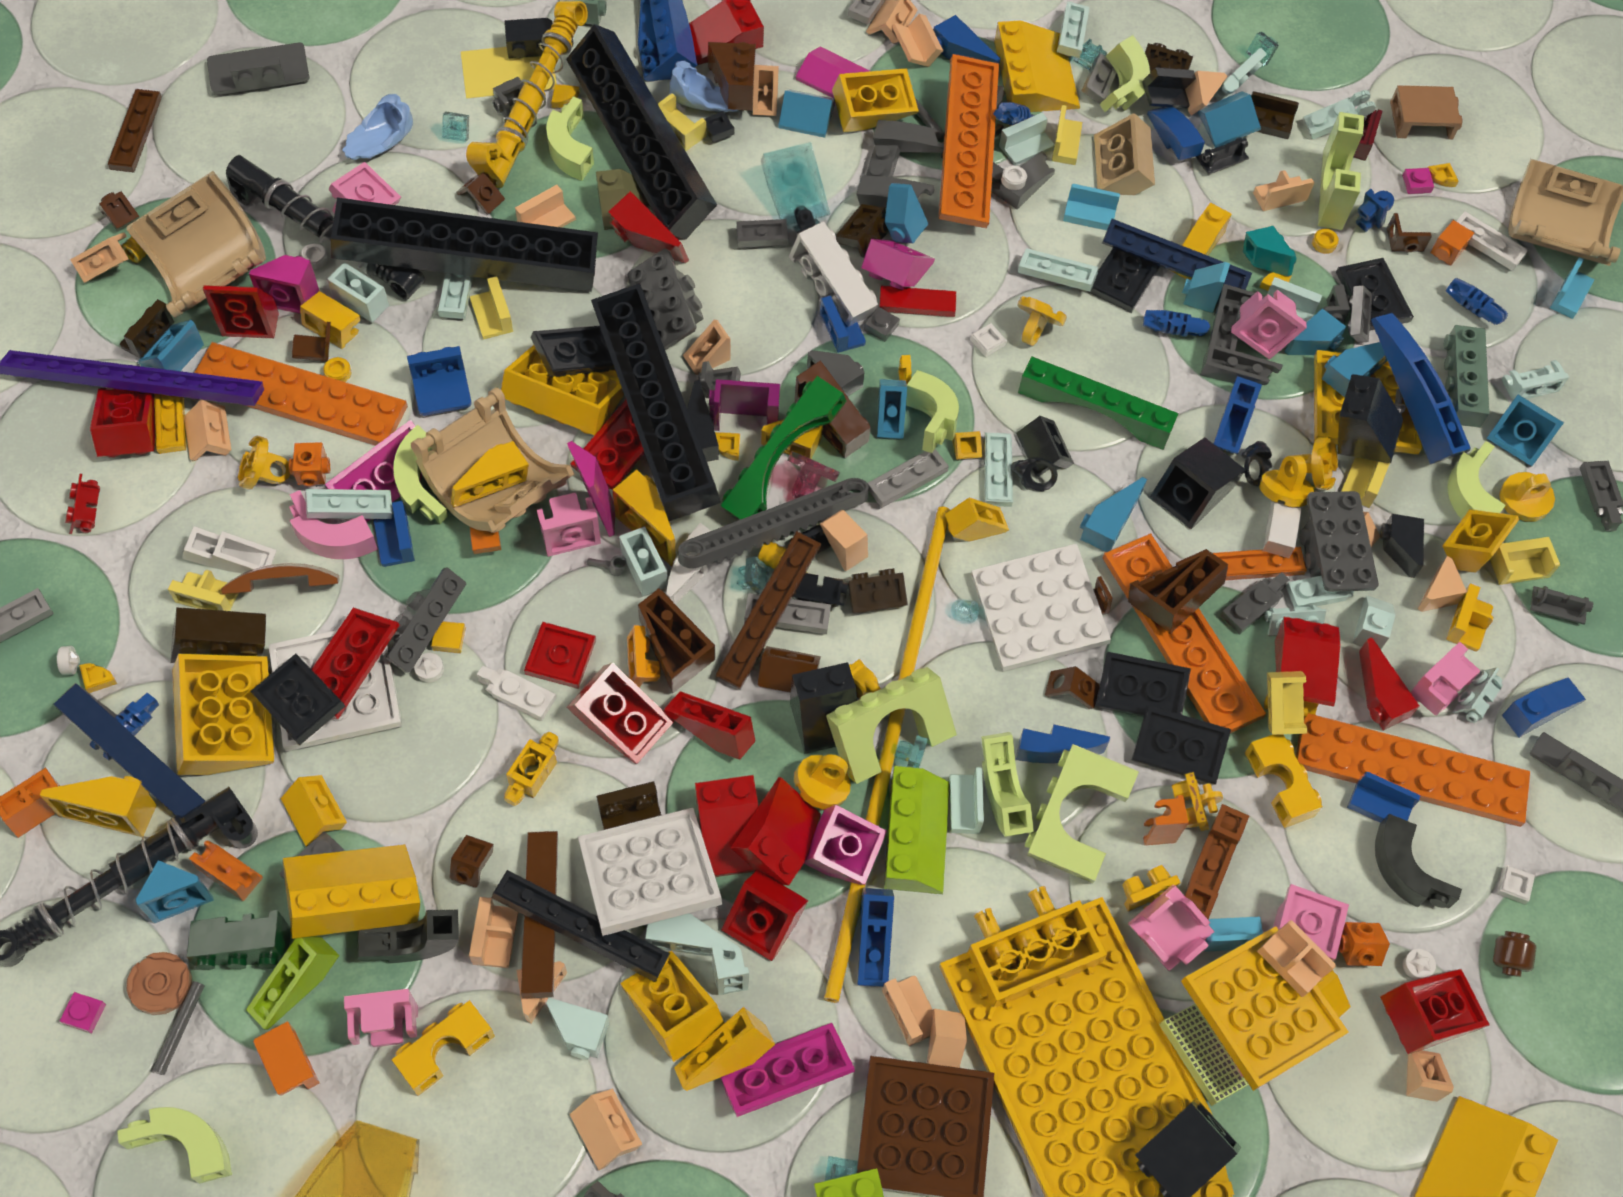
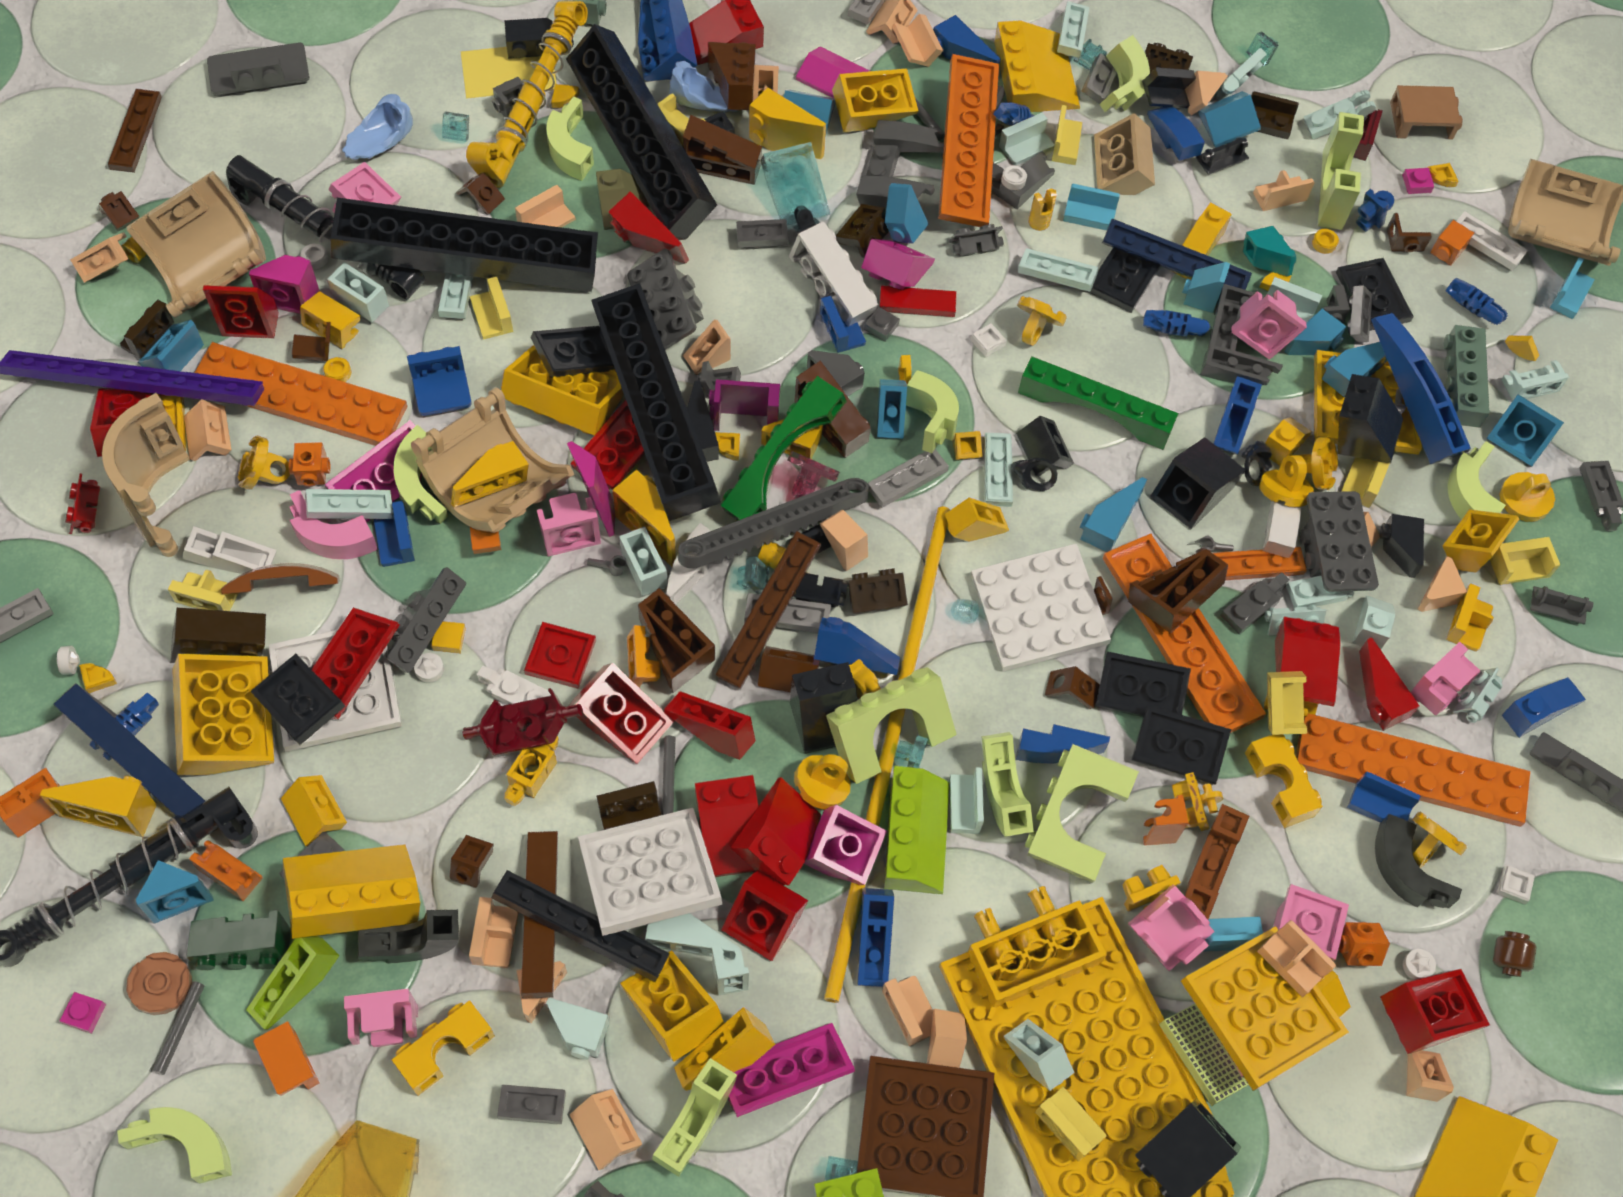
(136, 455): none -> tan hinge
(503, 725): none -> dark red plate
(531, 1104): none -> flat silver plate
(668, 774): none -> dark grey bar
(697, 1117): none -> yellowish green arch
(721, 152): none -> reddish brown wedge
(782, 124): none -> yellow slope
(844, 642): none -> blue slope
(967, 240): none -> dark grey hinge
(1040, 1054): none -> light aqua slope
(1042, 210): none -> yellow hinge
(1070, 1123): none -> light yellow panel
(1208, 543): none -> flat silver hand
(1286, 439): none -> yellow slope
(1436, 836): none -> yellow tile
(1523, 347): none -> yellow tile

